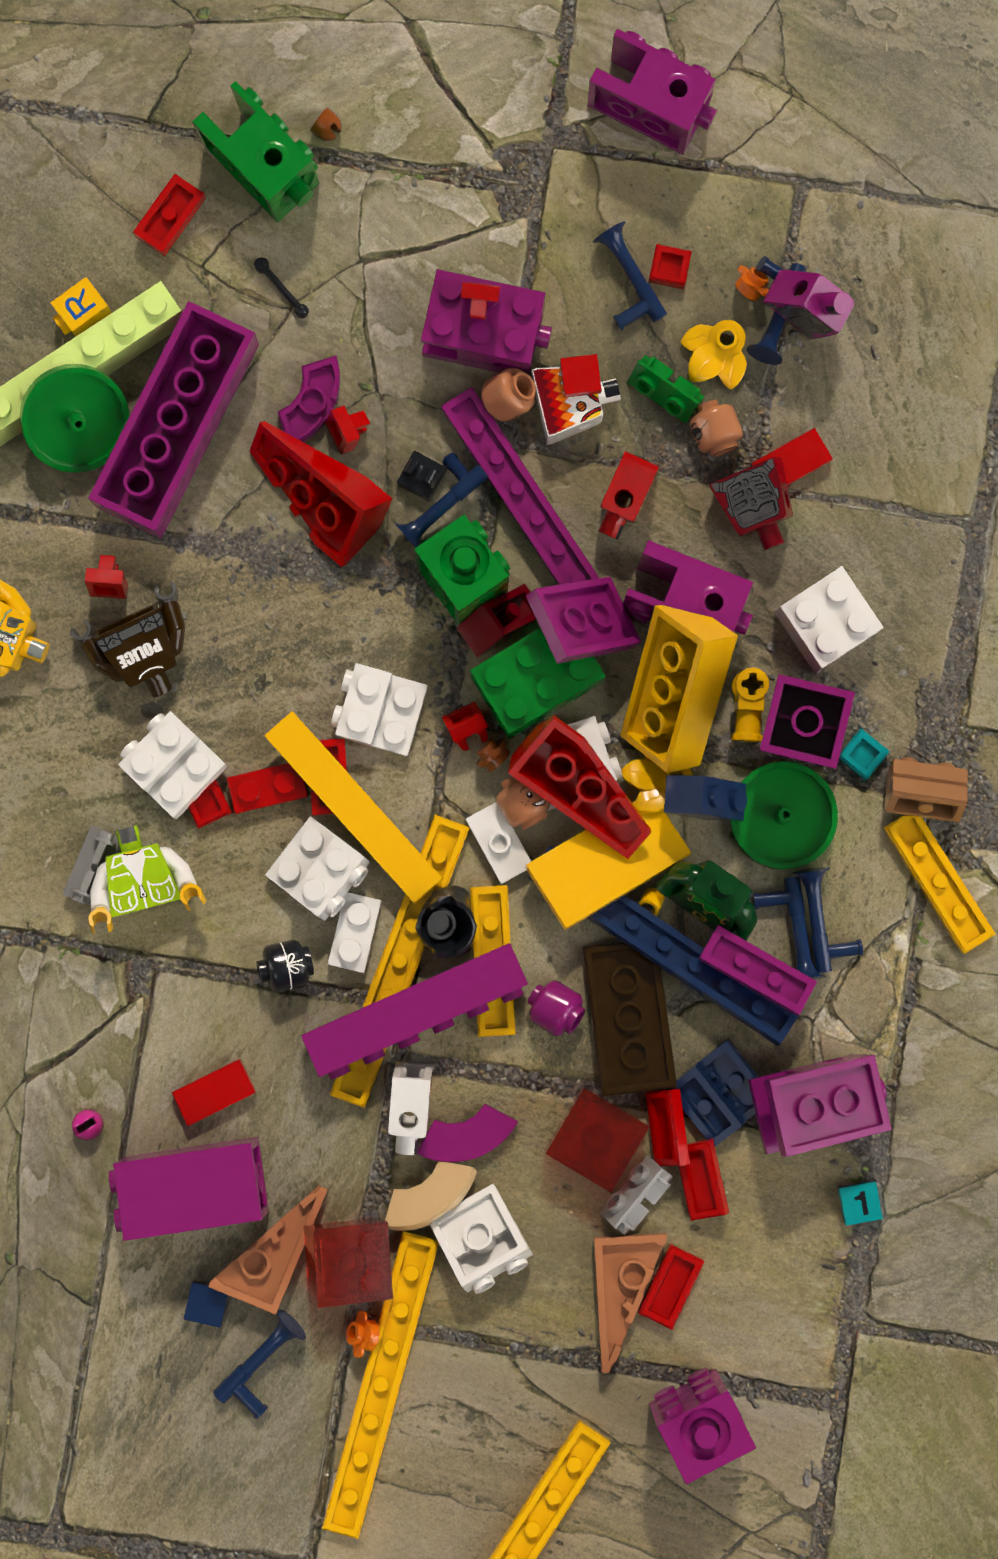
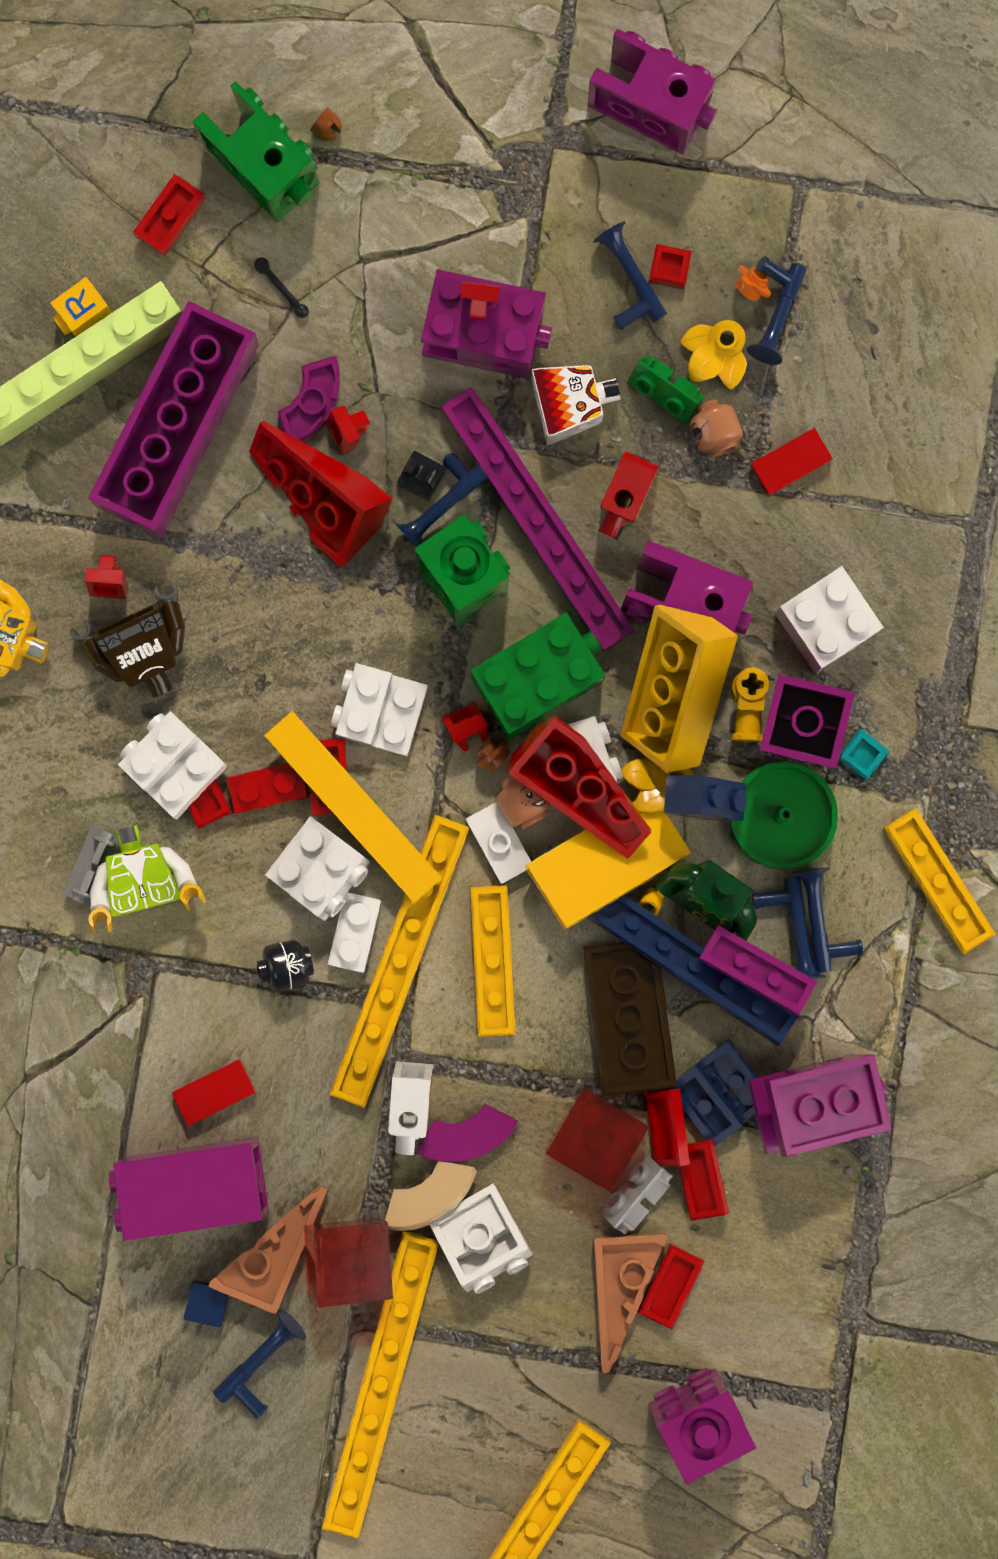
(73, 417): green piece -> none
(93, 1131): dark pink hinge -> none
(362, 1334): orange plate -> none
(414, 1010): magenta brick -> none
(447, 922): black hair -> none
(497, 621): dark red slope -> none
(508, 394): nougat head -> none
(556, 1008): magenta head -> none
(580, 375): red tile -> none
(583, 619): magenta plate -> none
(756, 500): torso -> none
(819, 308): magenta torso -> none
(860, 1203): teal tile -> none
(926, 789): medium nougat brick -> none

